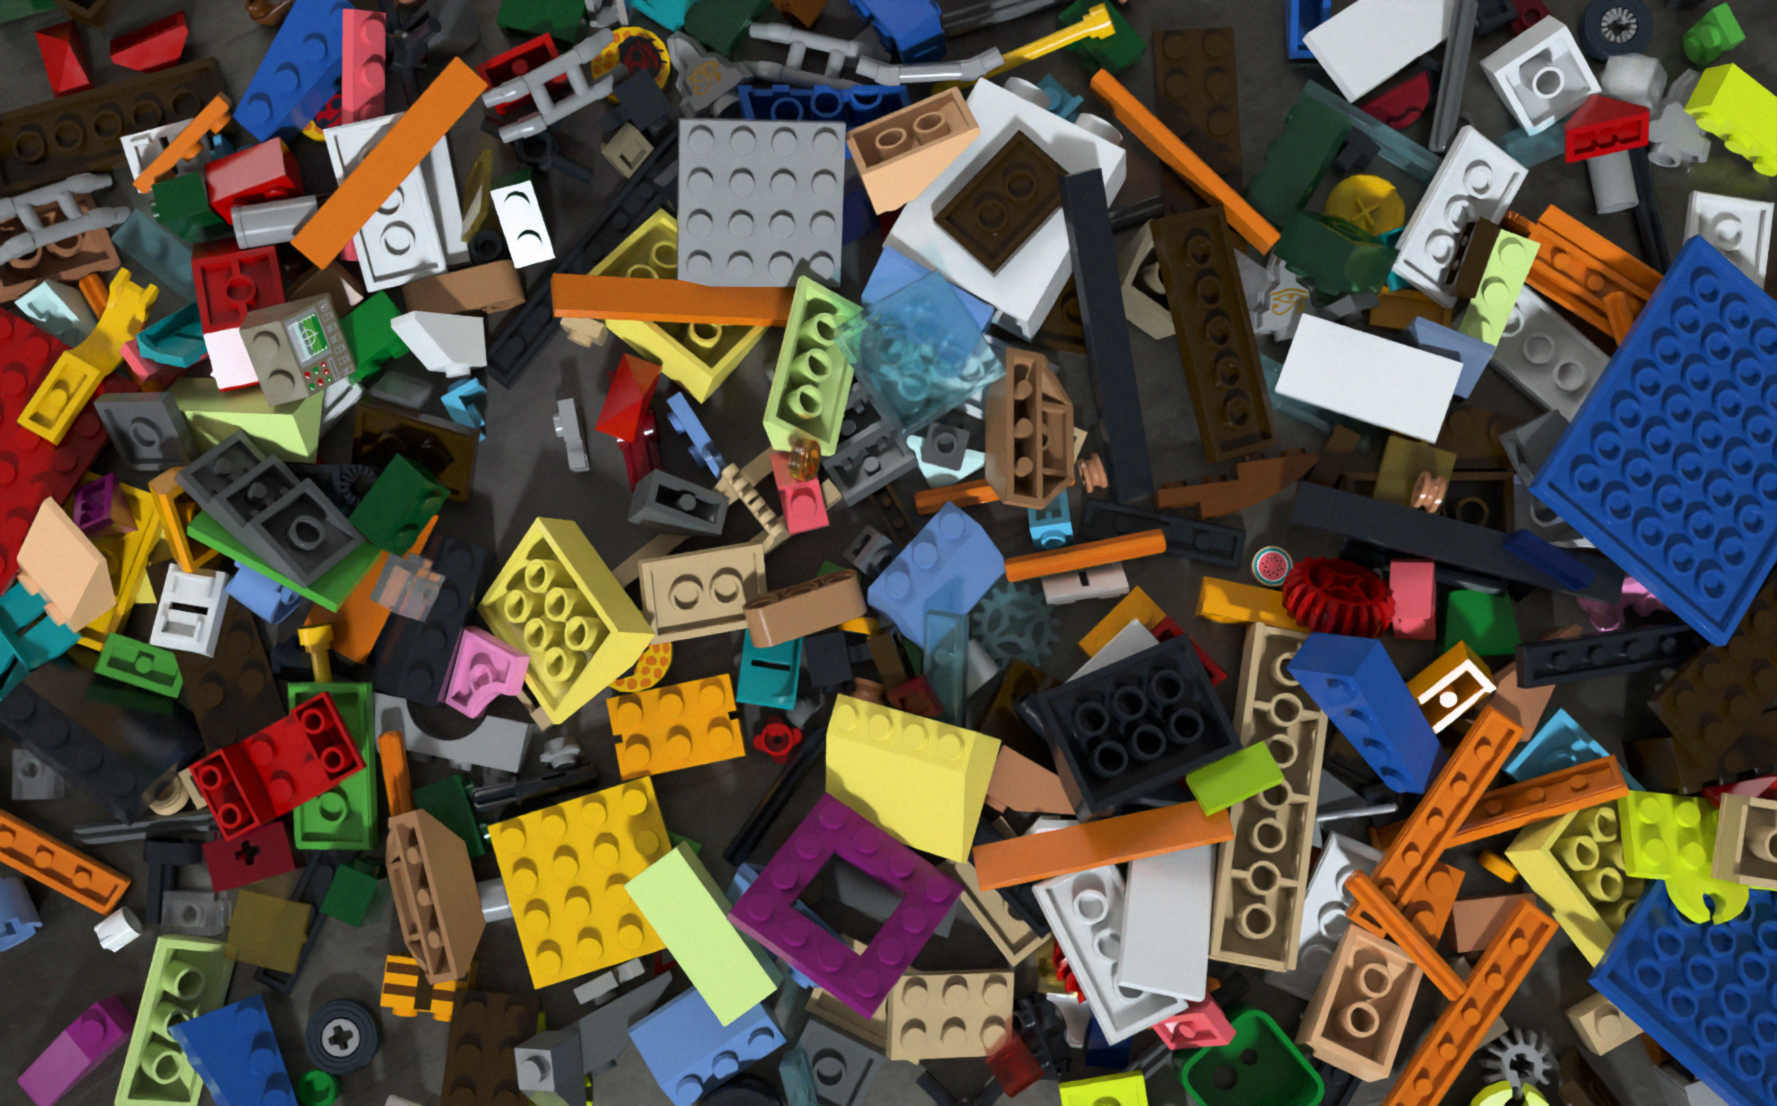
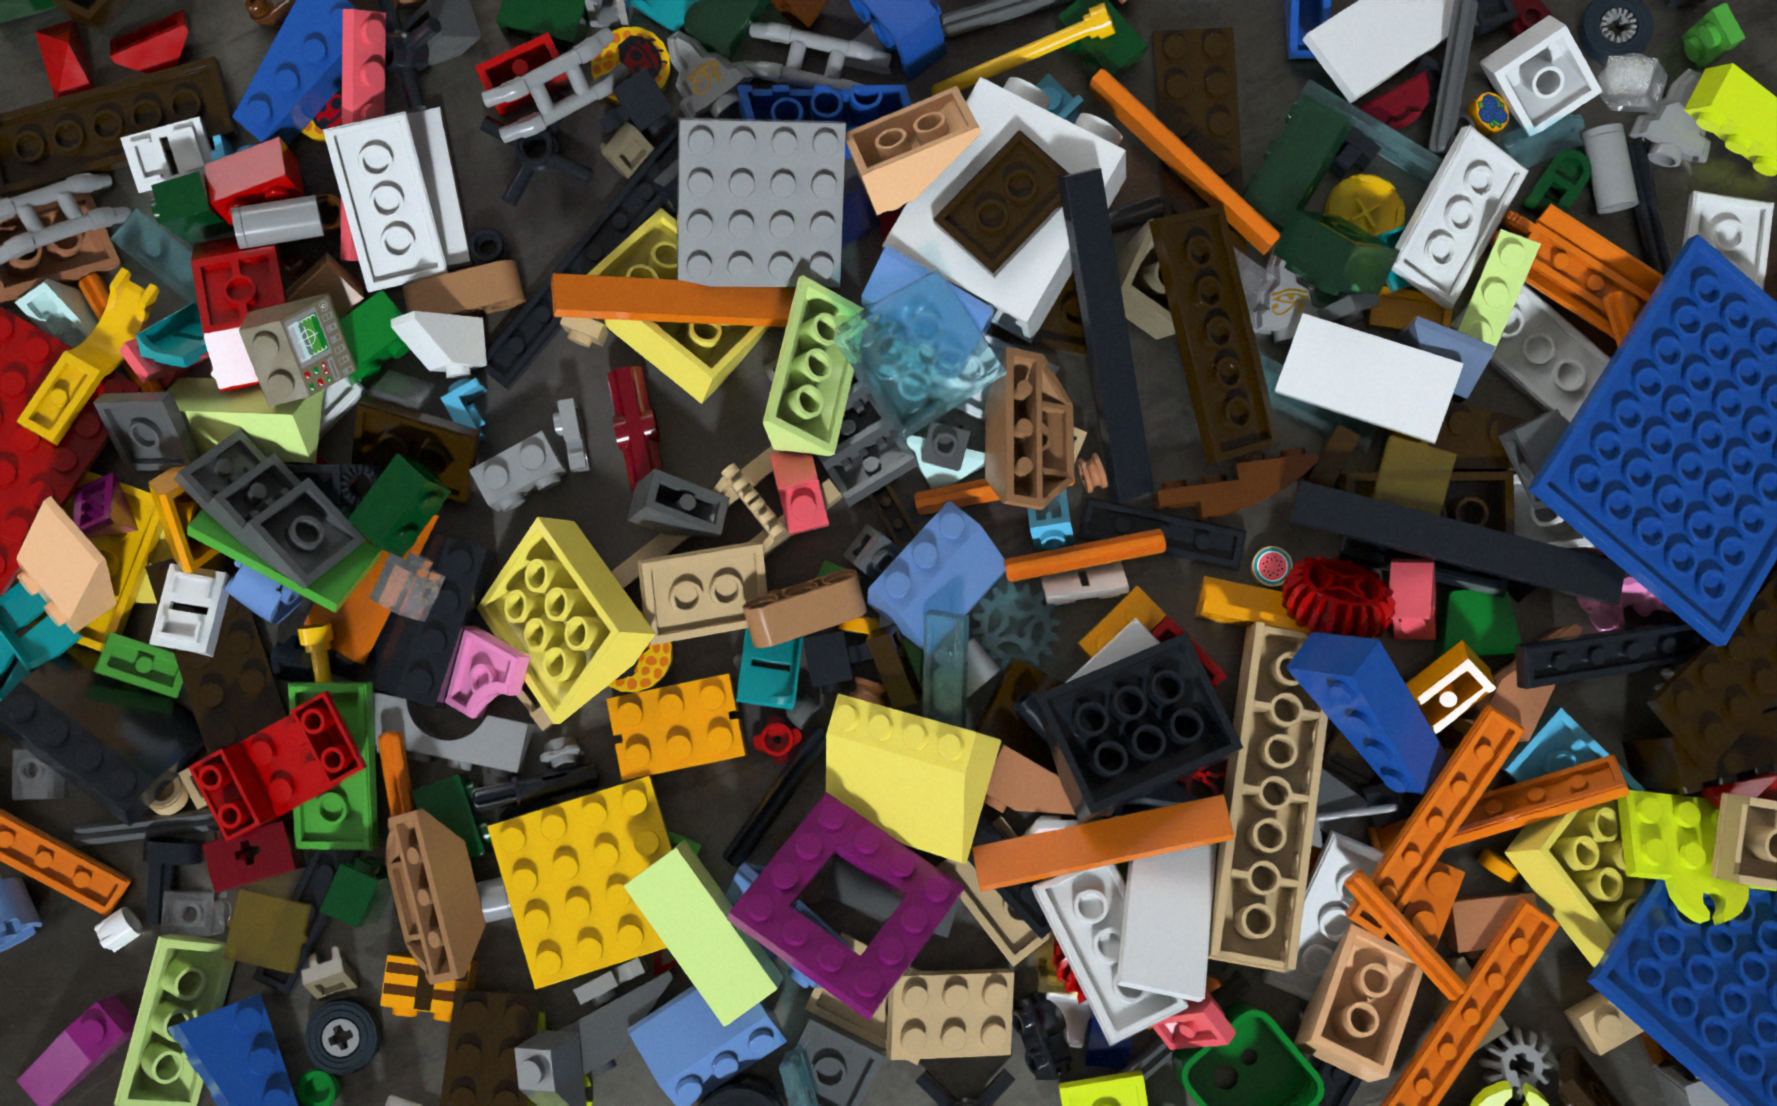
(186, 144): orange tile -> none
(330, 977): none -> dark tan tile
(389, 163): orange tile -> none
(477, 196): clear yellow piece -> none
(519, 472): none -> light grey brick
(523, 217): brick -> none
(628, 398): red slope -> none
(703, 450): medium blue hinge -> none
(804, 459): clear orange tile -> none
(917, 697): dark red tile -> none
(963, 70): light grey piece -> none
(1015, 1067): clear red tile -> none
(1234, 778): lime tile -> none
(1428, 492): nougat bush -> none
(1470, 257): dark brown piece -> none
(1488, 113): none -> tile
(1549, 559): clear blue tile -> none
(1566, 174): none -> dark green plate
(1605, 128): red slope -> none

